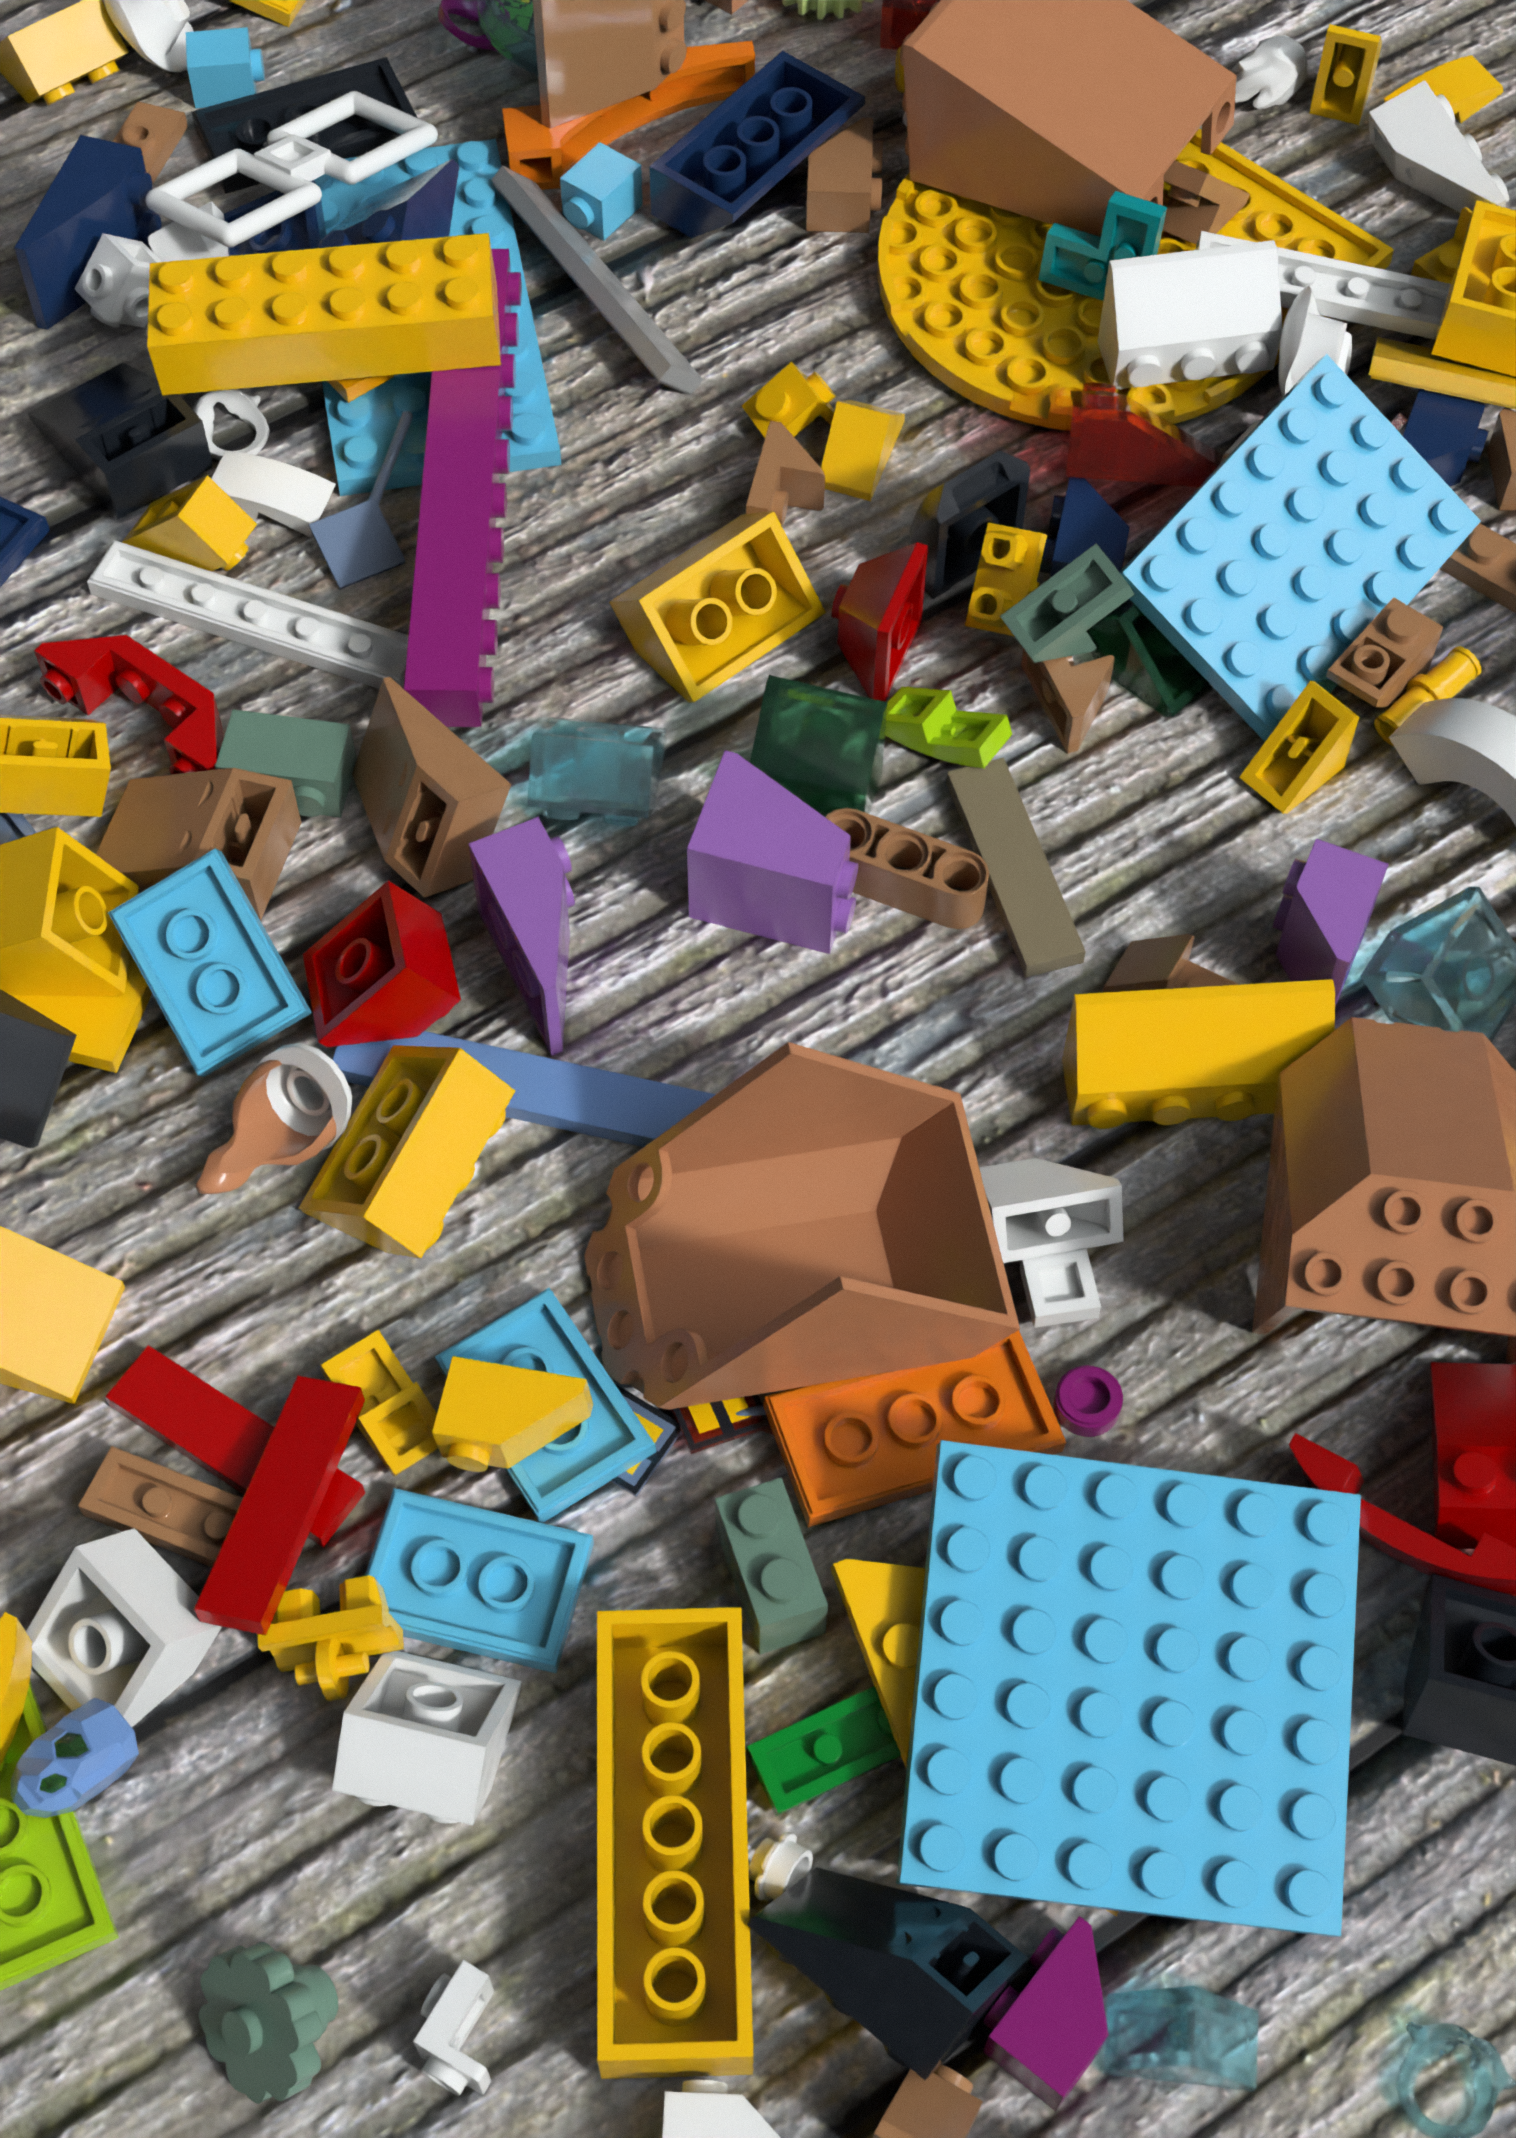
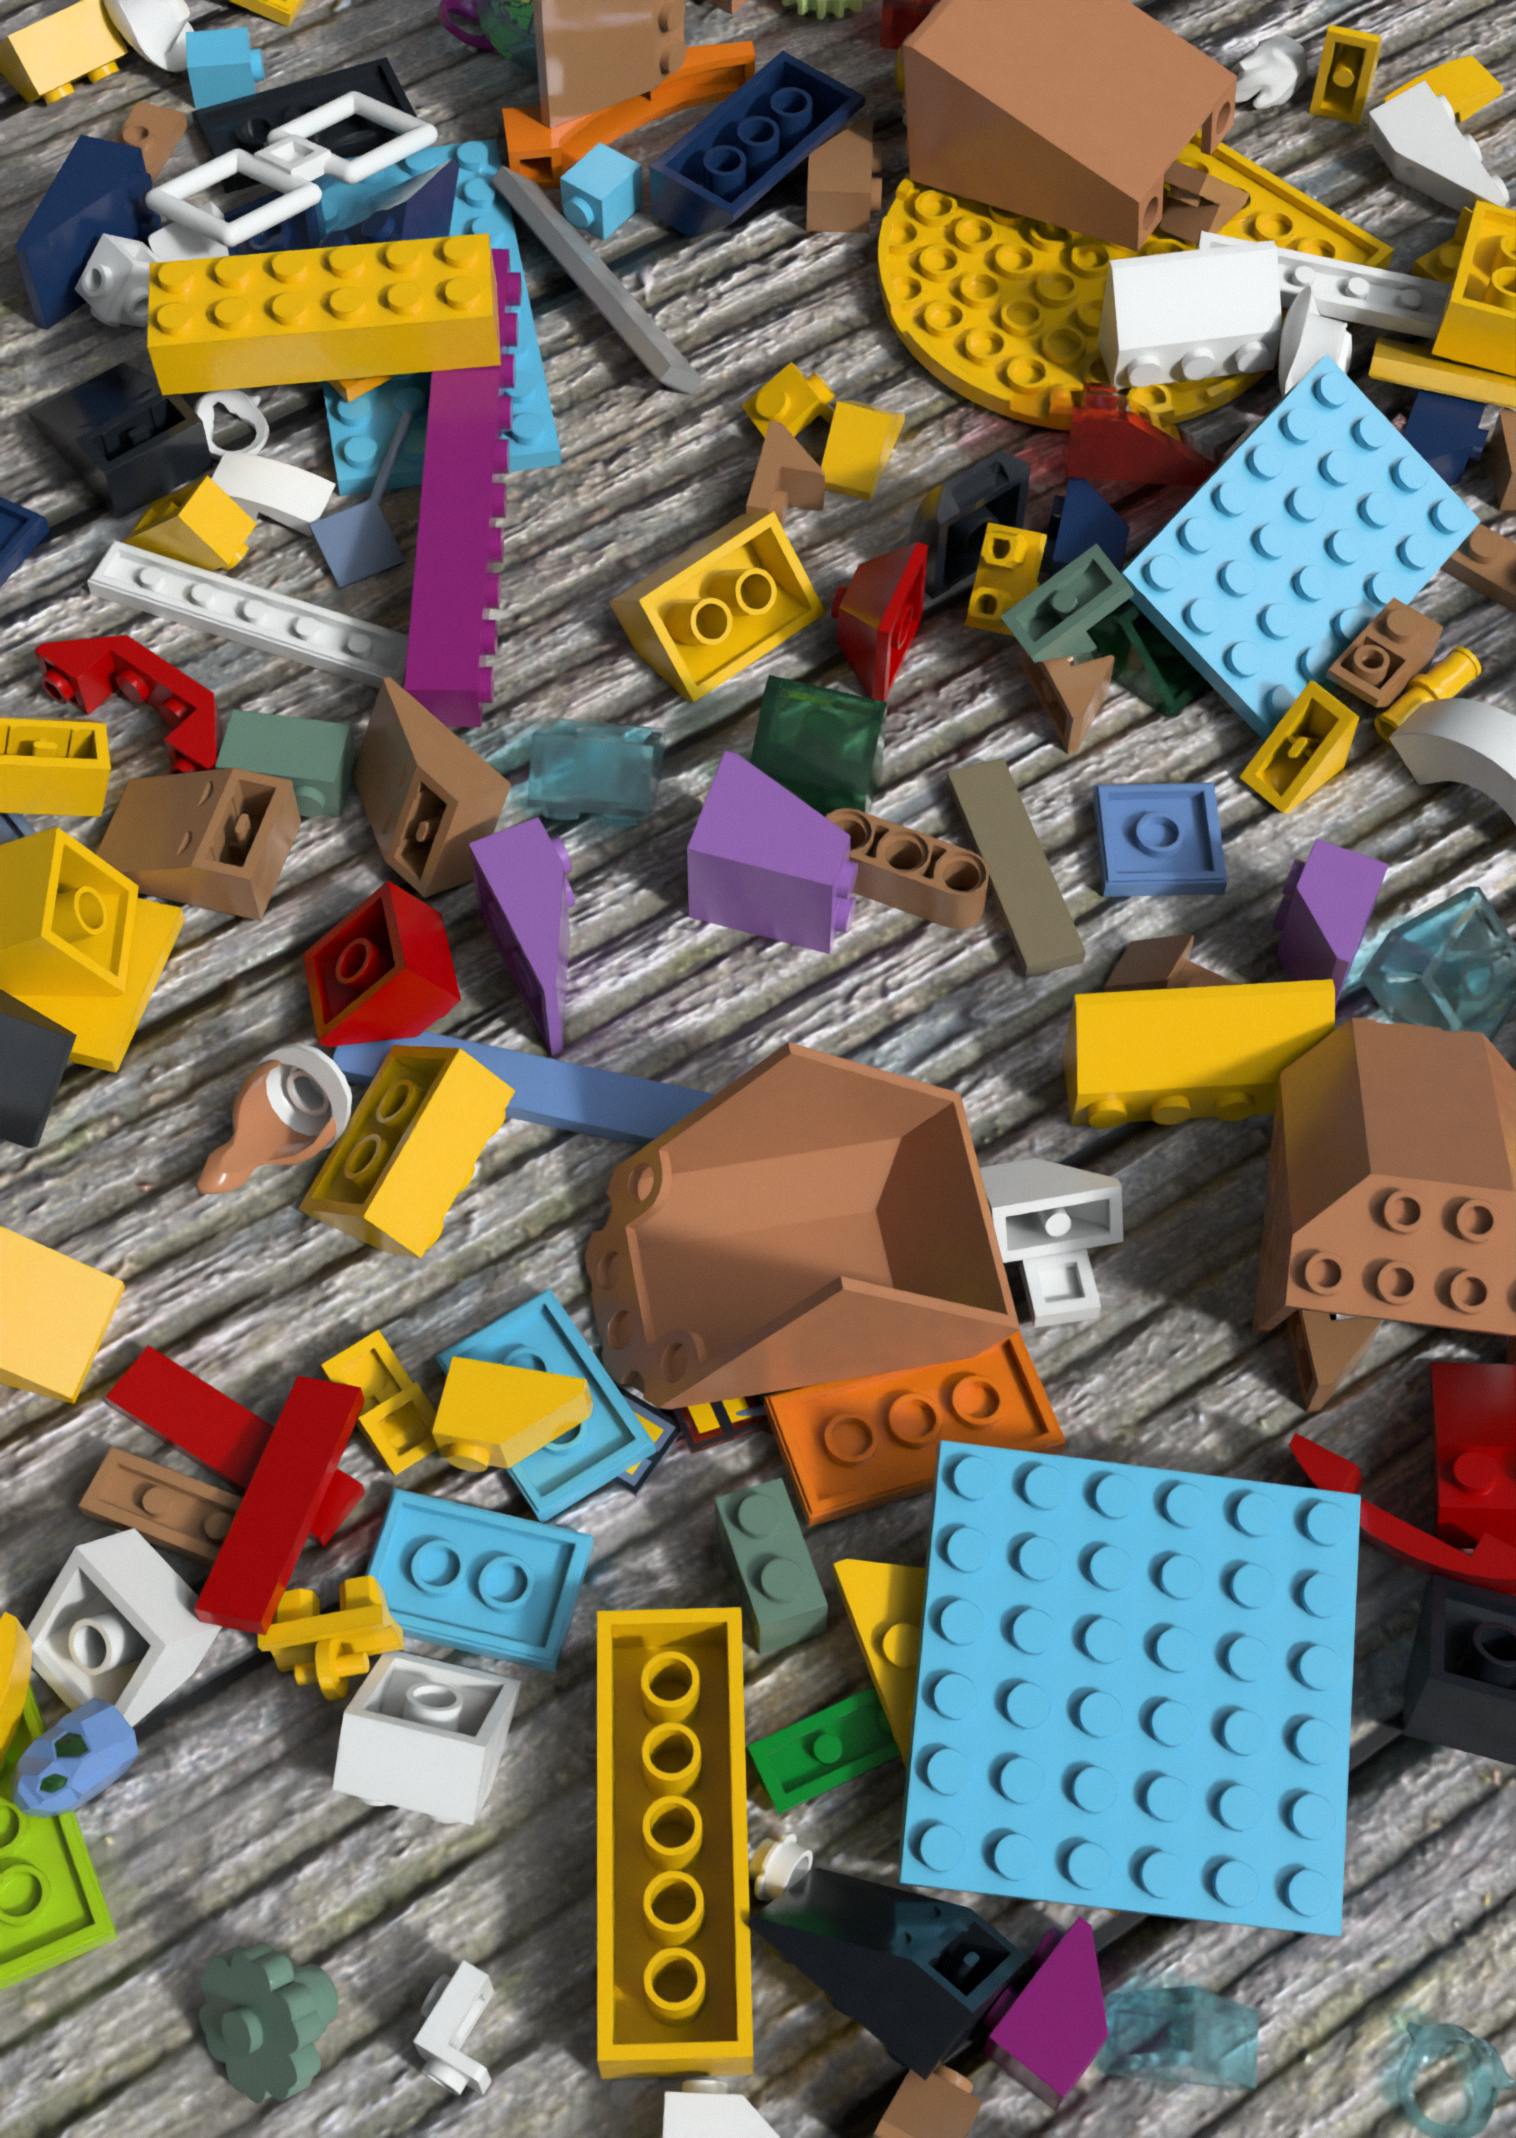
(209, 962): medium azure tile -> none
(933, 726): lime slope -> none
(1082, 259): teal plate -> none
(1088, 1401): magenta tile -> none
(1159, 839): none -> medium blue tile
(1327, 1351): none -> medium nougat slope

